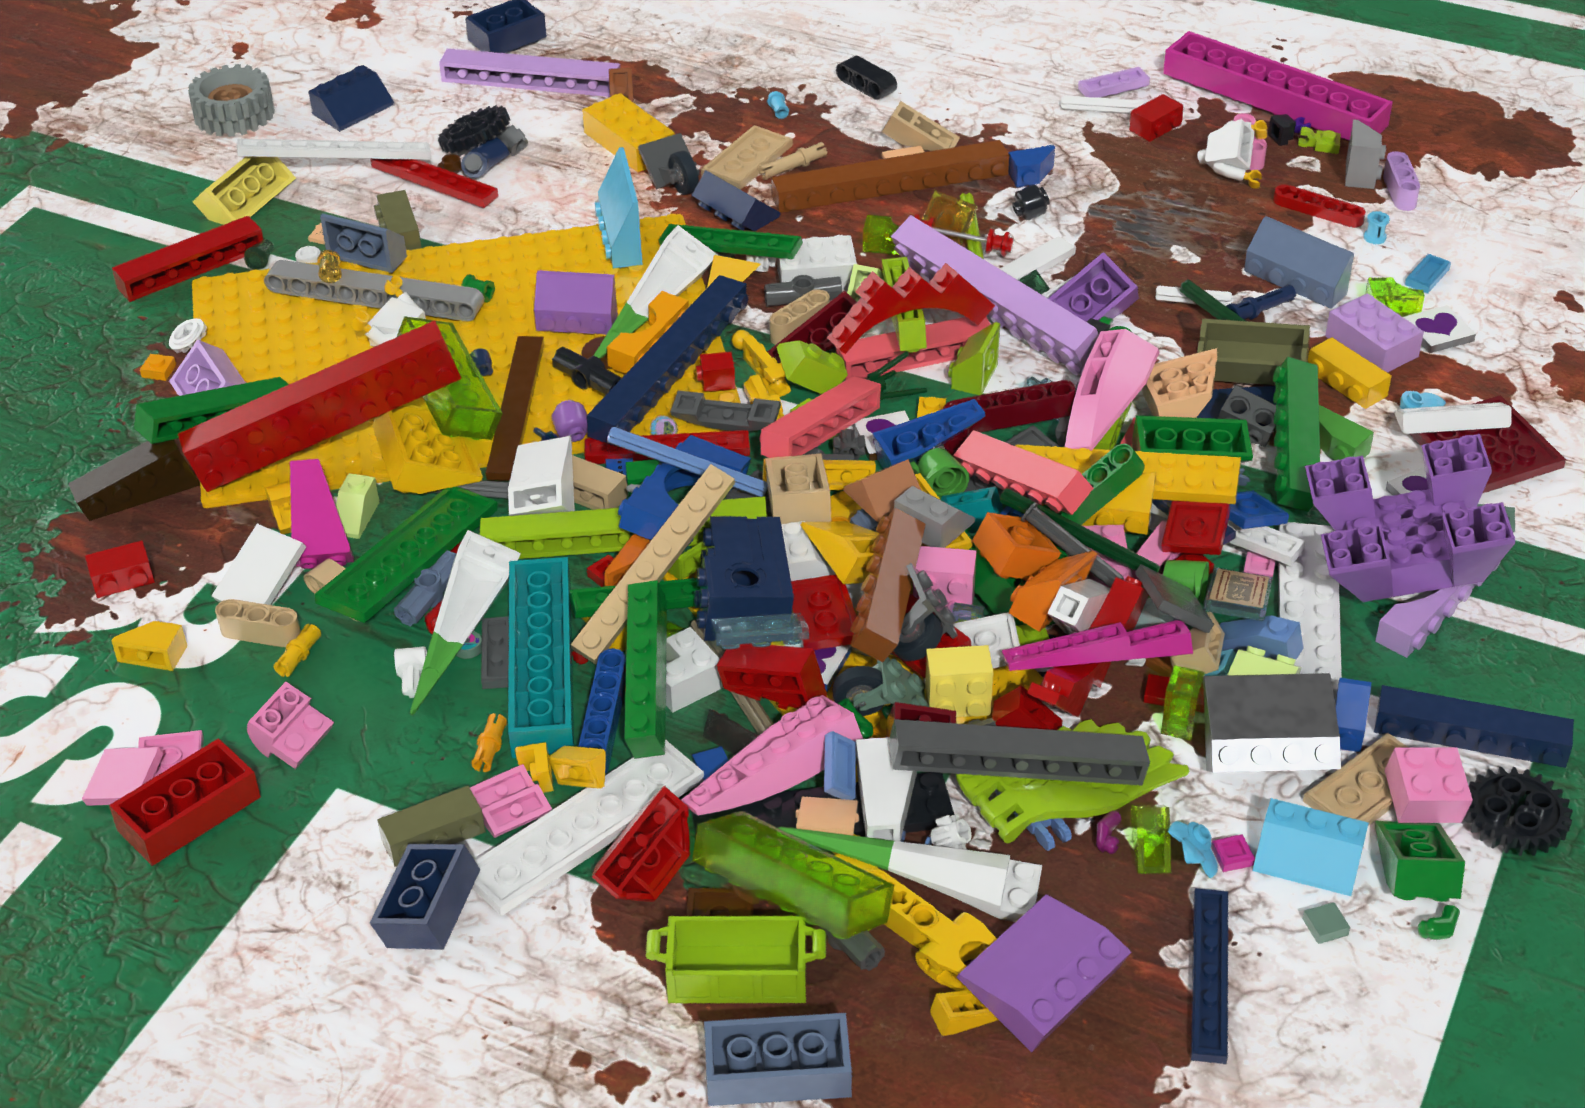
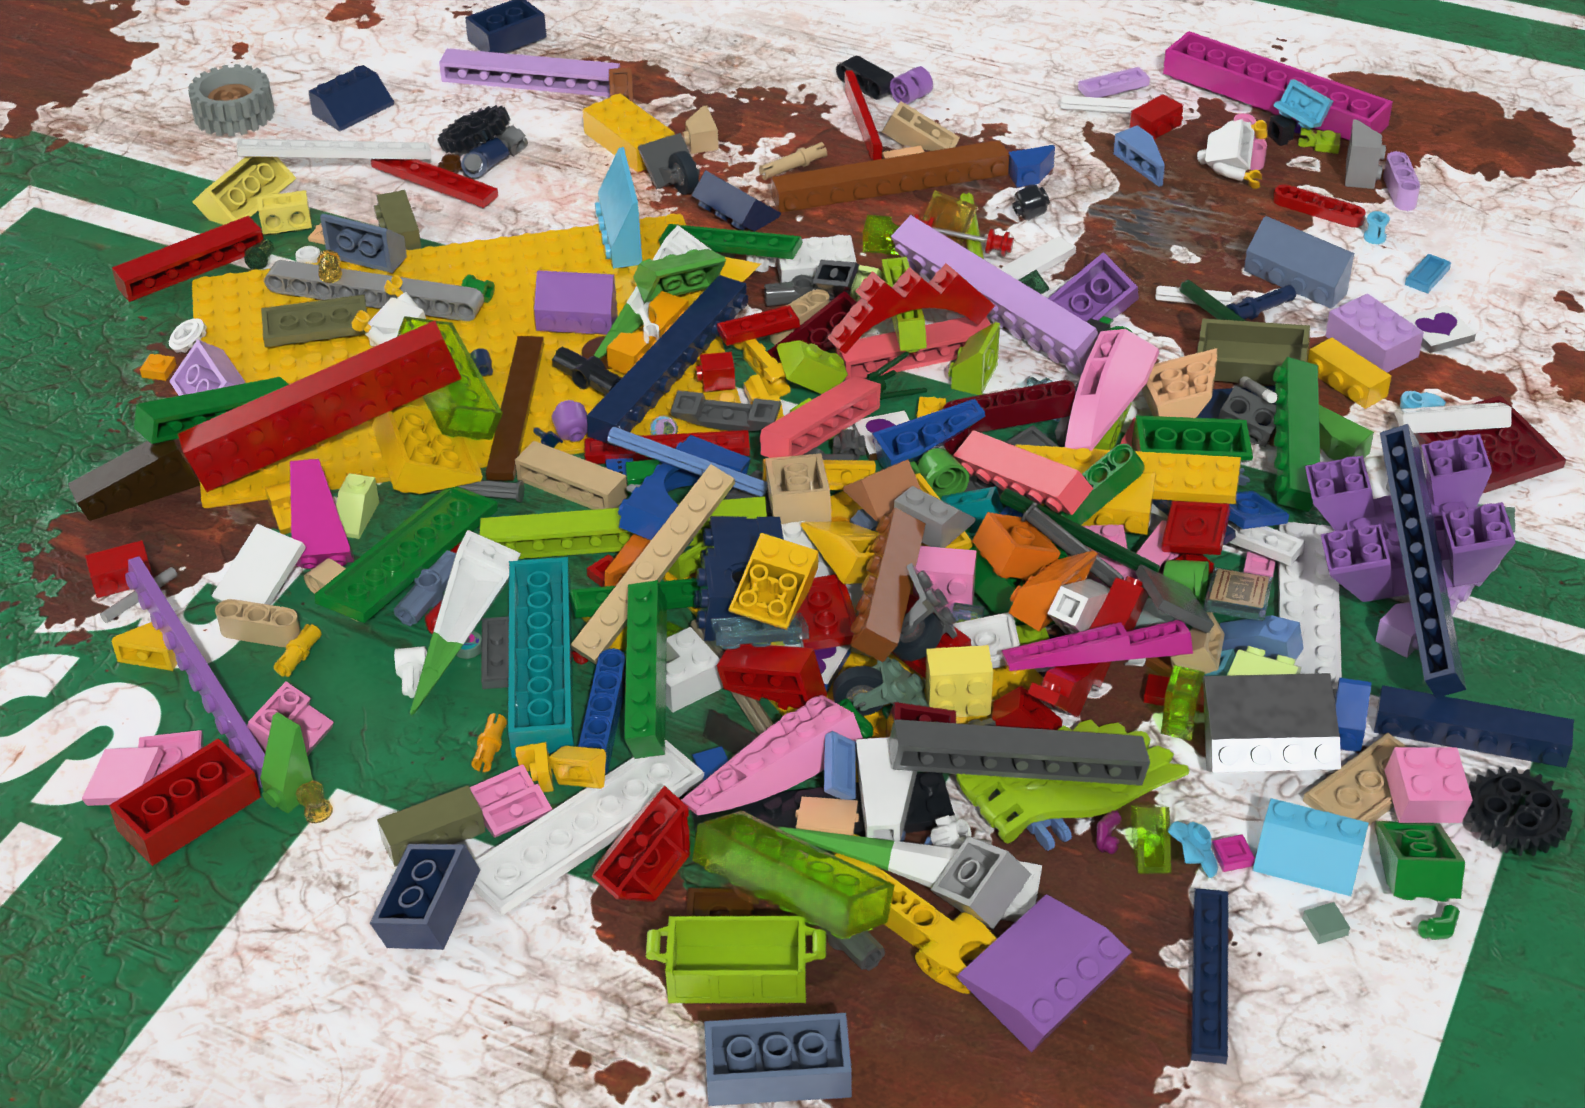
(132, 599): none -> light grey bar
(191, 660): none -> medium lavender plate
(283, 208): none -> light yellow brick
(284, 764): none -> bright green slope
(311, 320): none -> olive plate
(312, 798): none -> clear yellow bush
(542, 478): white slope -> none
(649, 328): none -> white hand
(678, 273): none -> bright green slope
(701, 132): none -> tan slope
(742, 158): tan tile -> none
(758, 325): none -> red tile
(775, 581): none -> yellow slope
(777, 101): medium azure pin -> none
(836, 276): none -> black slope
(863, 116): none -> red tile
(911, 85): none -> medium lavender wheel
(949, 1017): yellow slope -> none
(981, 881): none -> light grey slope
(1140, 152): none -> medium blue slope
(1258, 389): none -> bar
(1304, 105): none -> medium azure bracket
(1395, 296): clear neon green arch -> none
(1422, 562): none -> dark blue brick

